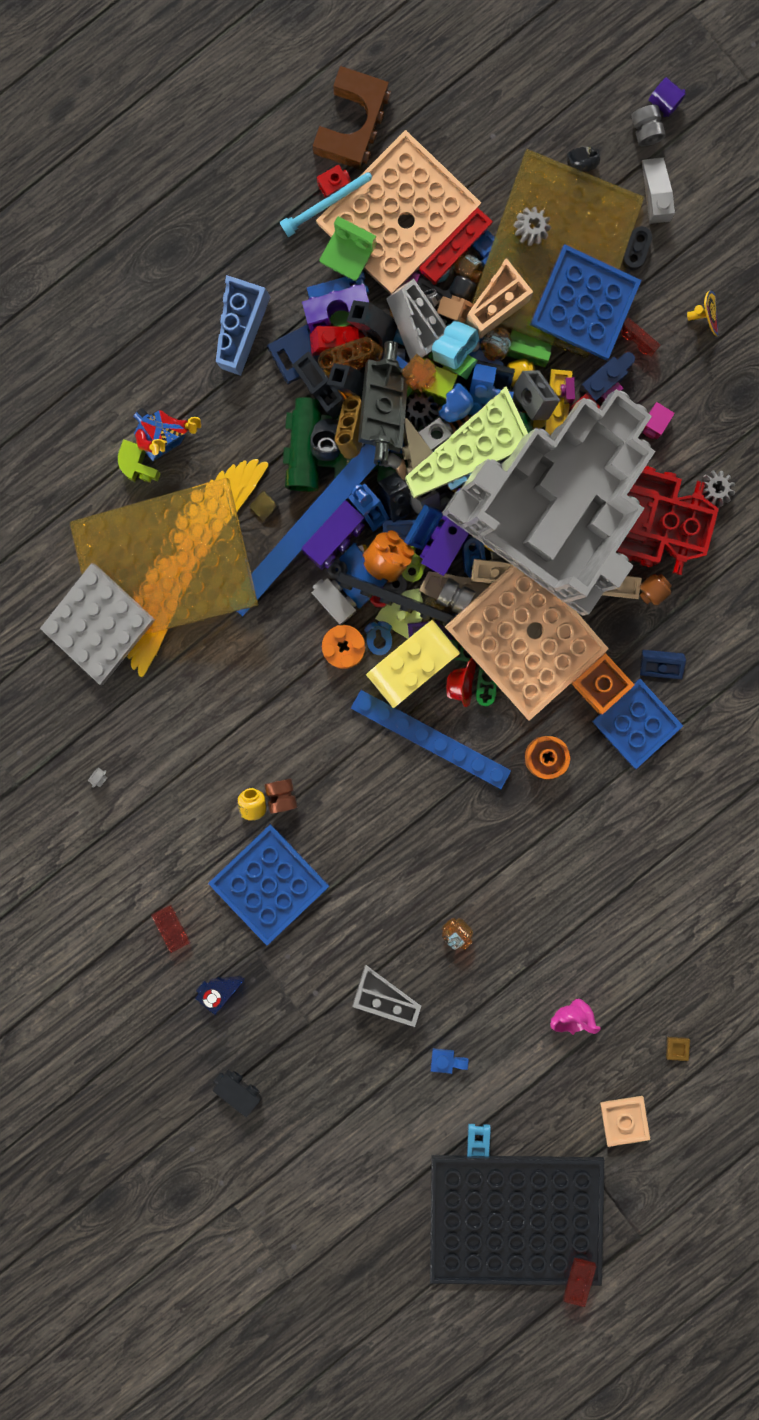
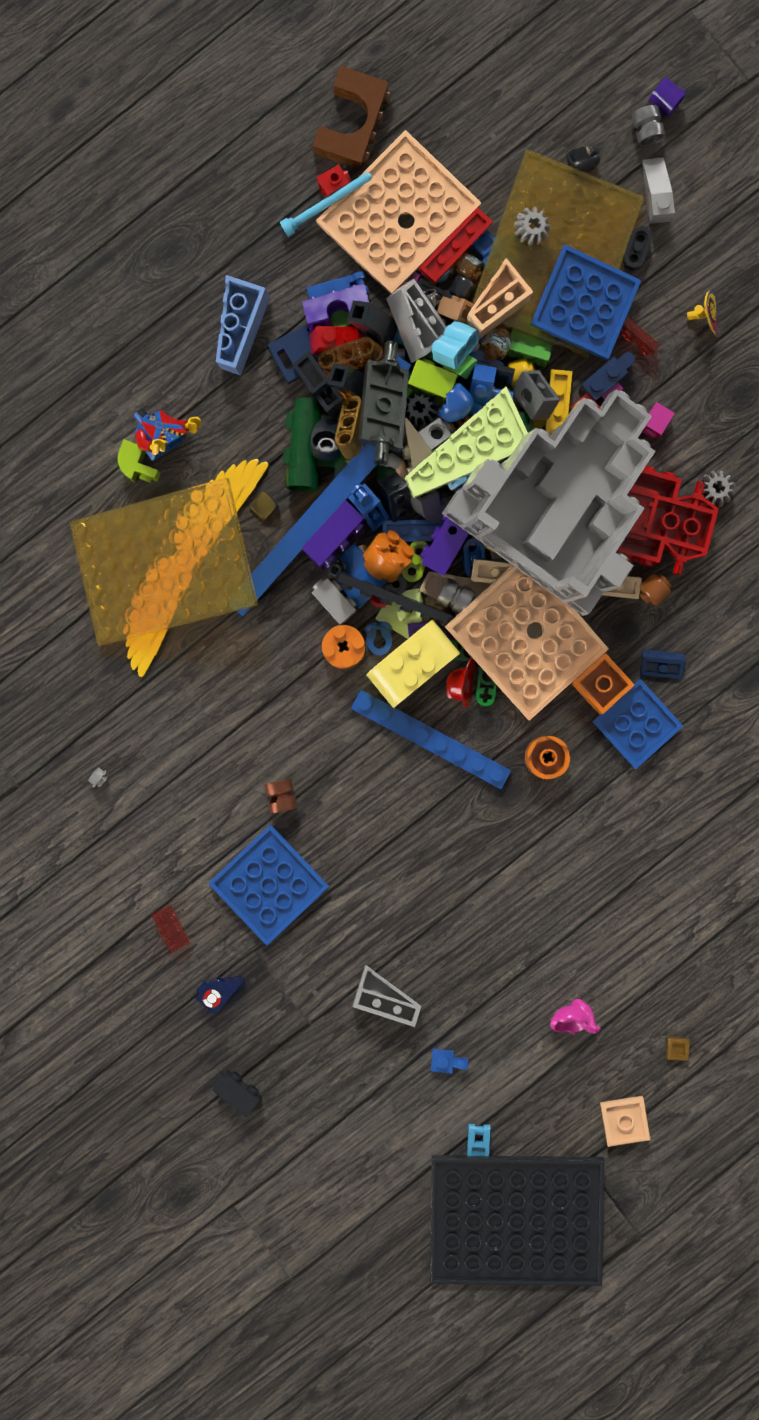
(97, 624): light grey plate -> none
(252, 804): yellow head -> none
(348, 249): bright green bracket -> none
(419, 373): clear orange brick -> none
(423, 527): blue tile -> none
(457, 934): clear orange head -> none
(567, 390): magenta plate -> none
(579, 1282): clear red plate -> none

